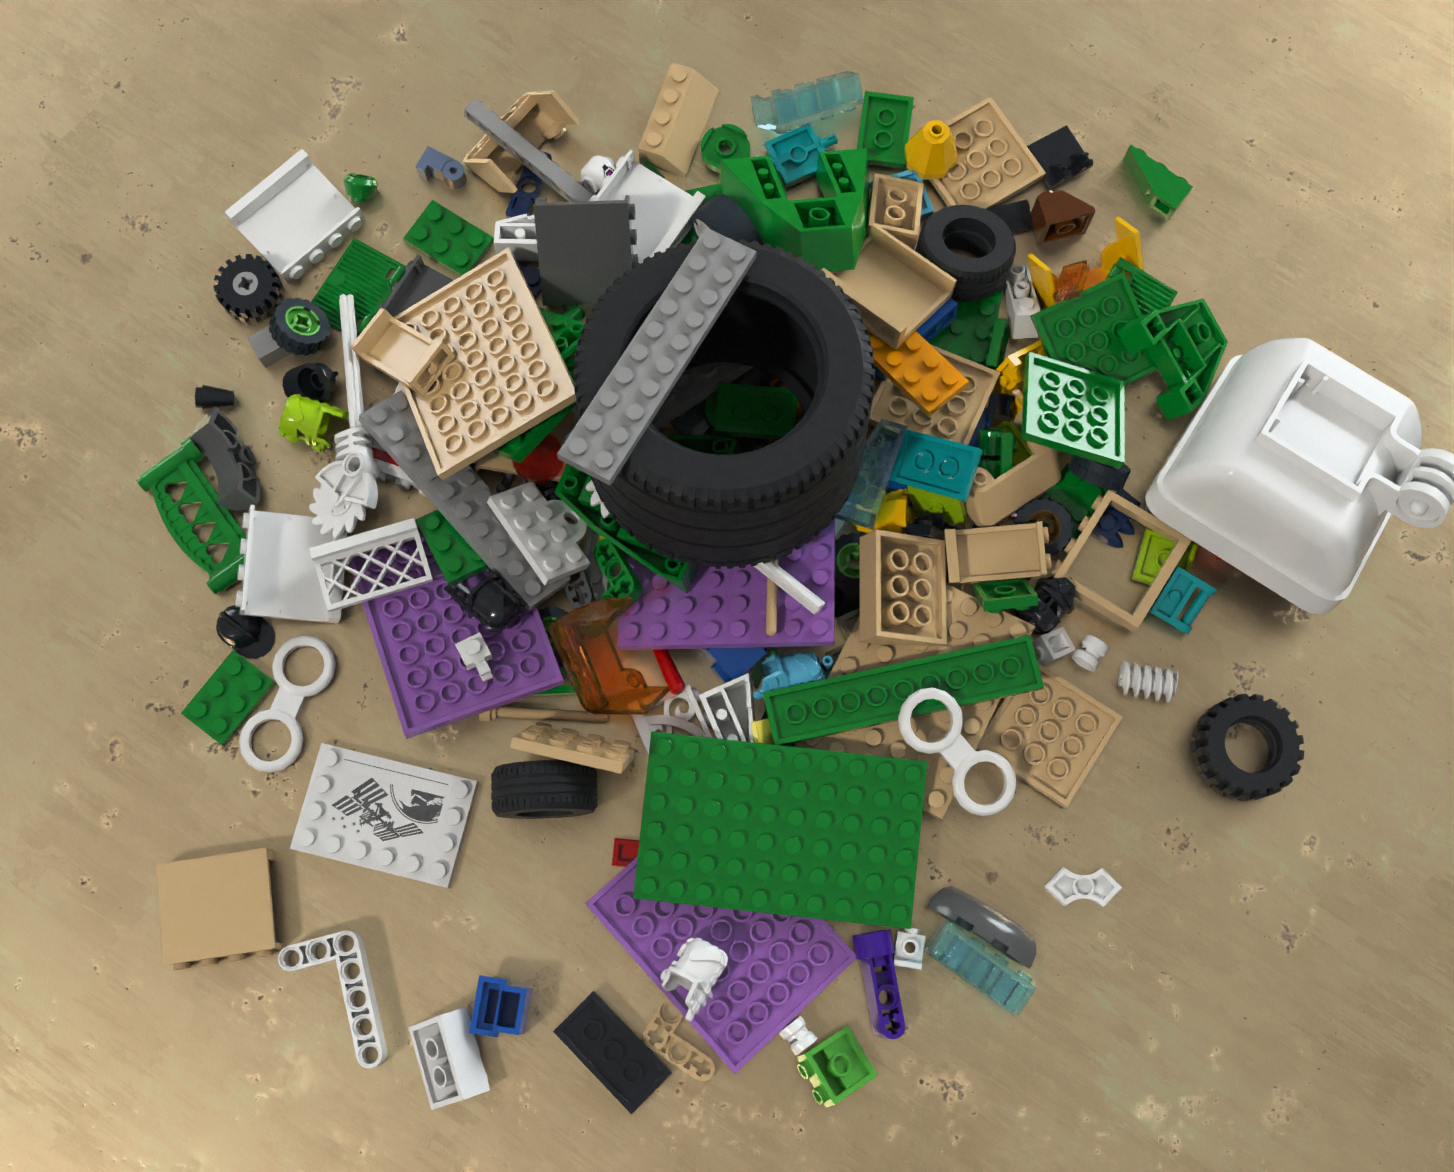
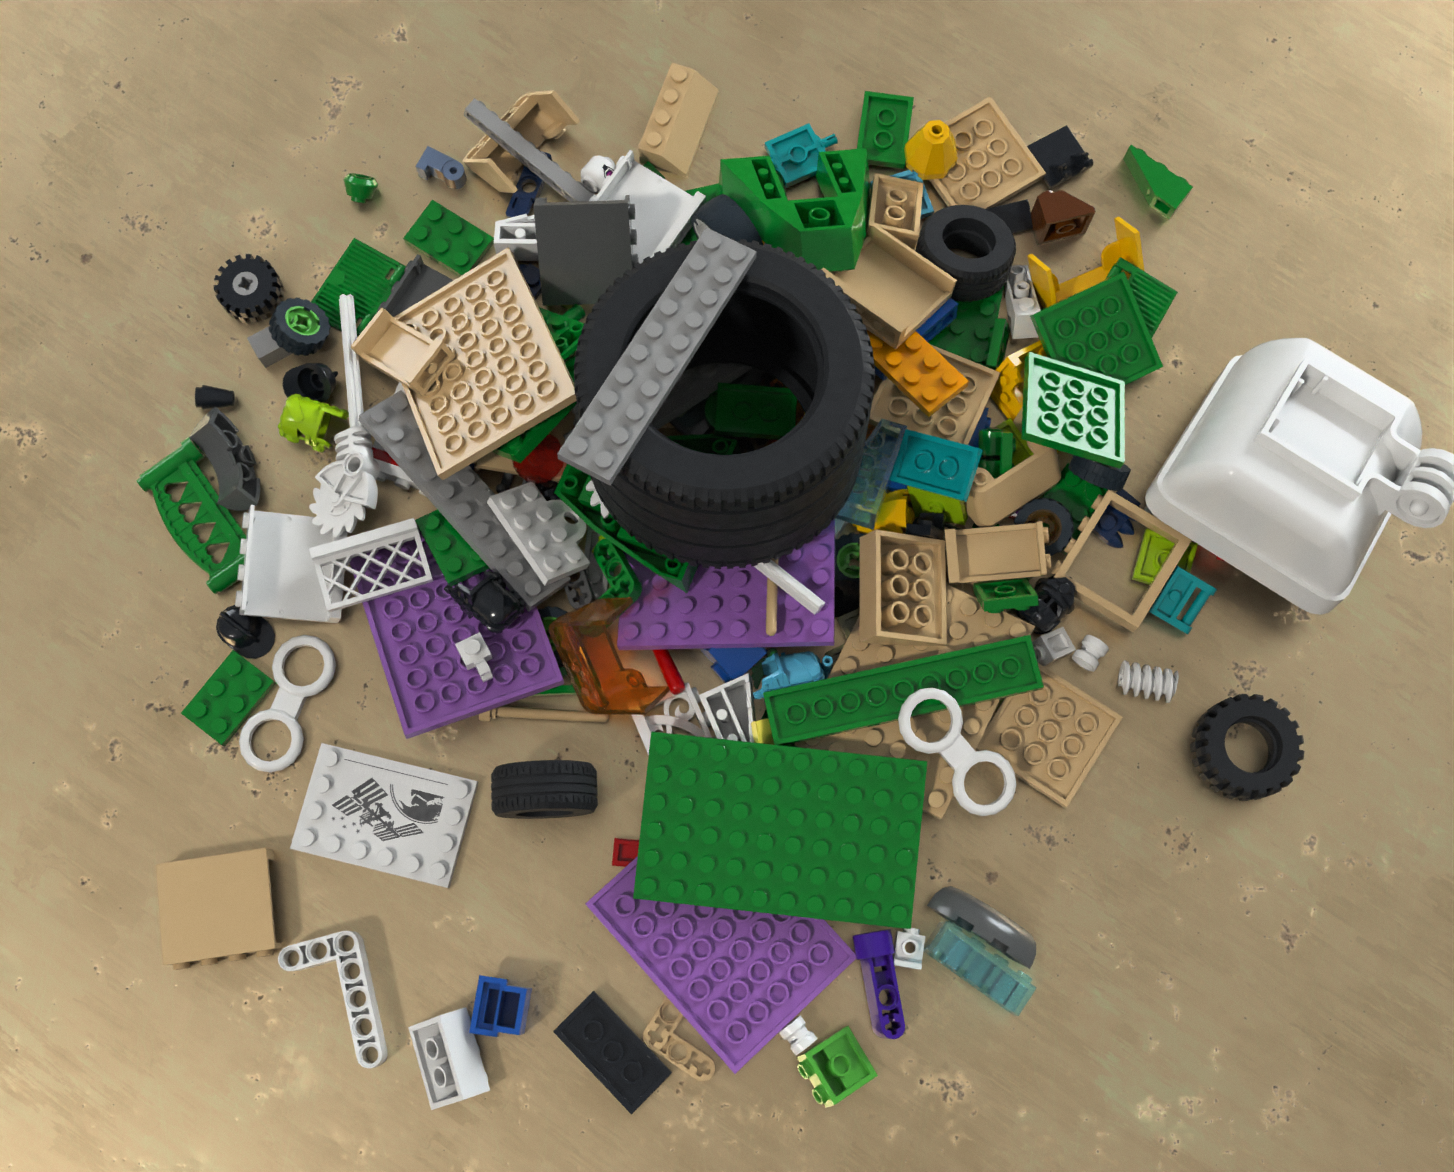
(295, 216): white panel -> none
(571, 747): tan plate -> none
(696, 971): white helmet -> none
(729, 135): green plate -> none
(807, 102): clear light blue wedge -> none
(1000, 406): black plate -> none
(1071, 281): clear orange tile -> none
(1094, 887): white tile -> none
(1185, 349): green wedge -> none

